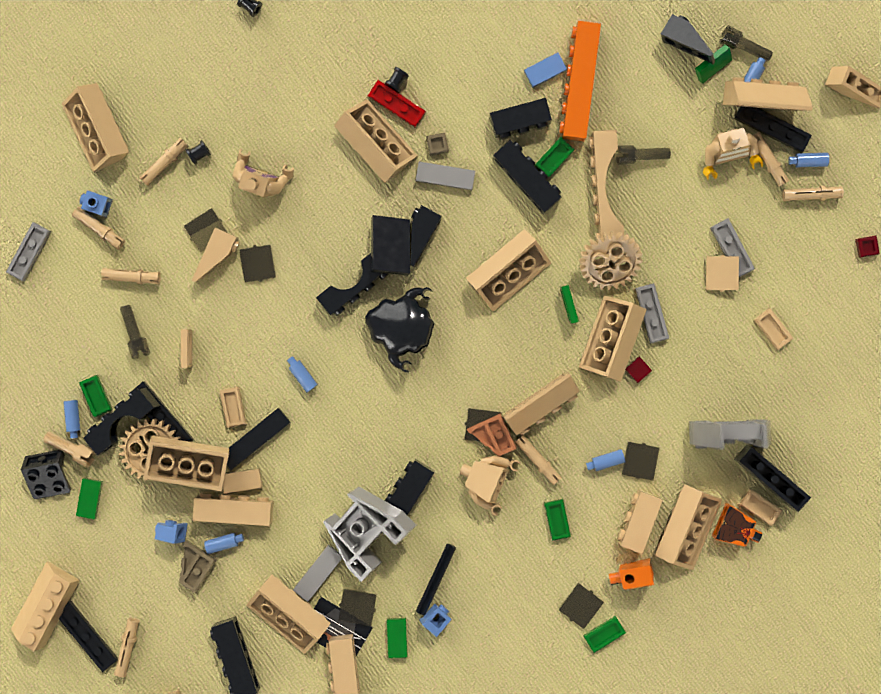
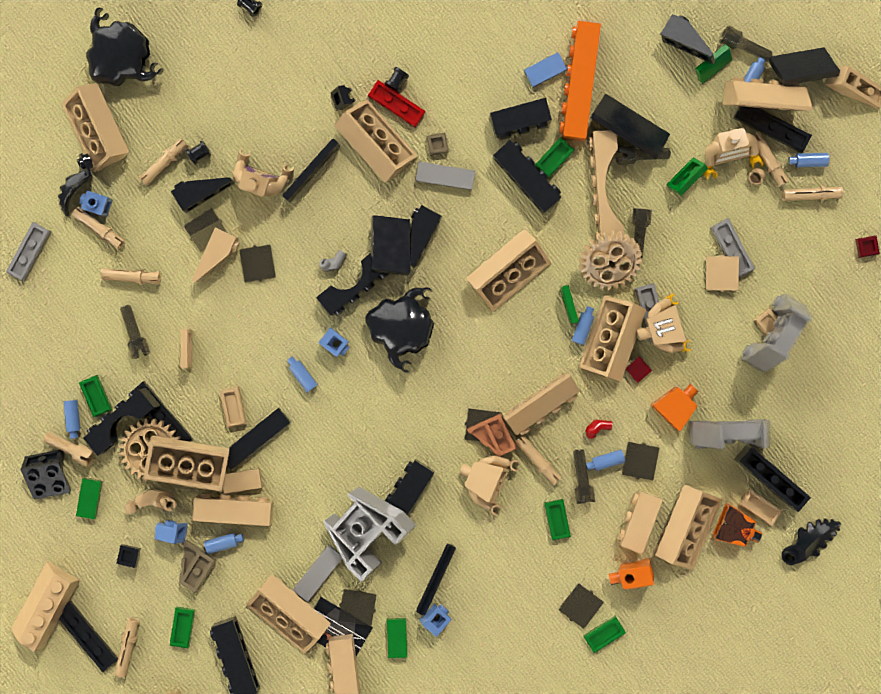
(74, 181): none -> black plant
(118, 52): none -> black piece
(128, 556): none -> black tile
(157, 498): none -> tan arm
(182, 627): none -> green tile
(195, 192): none -> black slope
(311, 170): none -> black tile
(328, 339): none -> medium blue brick
(334, 263): none -> light grey arm
(341, 98): none -> black tile
(583, 326): none -> medium blue cylinder
(584, 491): none -> clear smoke piece
(596, 425): none -> red arm
(630, 126): none -> black tile
(641, 220): none -> clear smoke piece
(664, 327): none -> tan torso
(676, 406): none -> orange torso
(687, 176): none -> green tile
(754, 176): none -> tan hinge
(777, 344): none -> light grey wedge
(804, 66): none -> black tile
(810, 541): none -> black plant

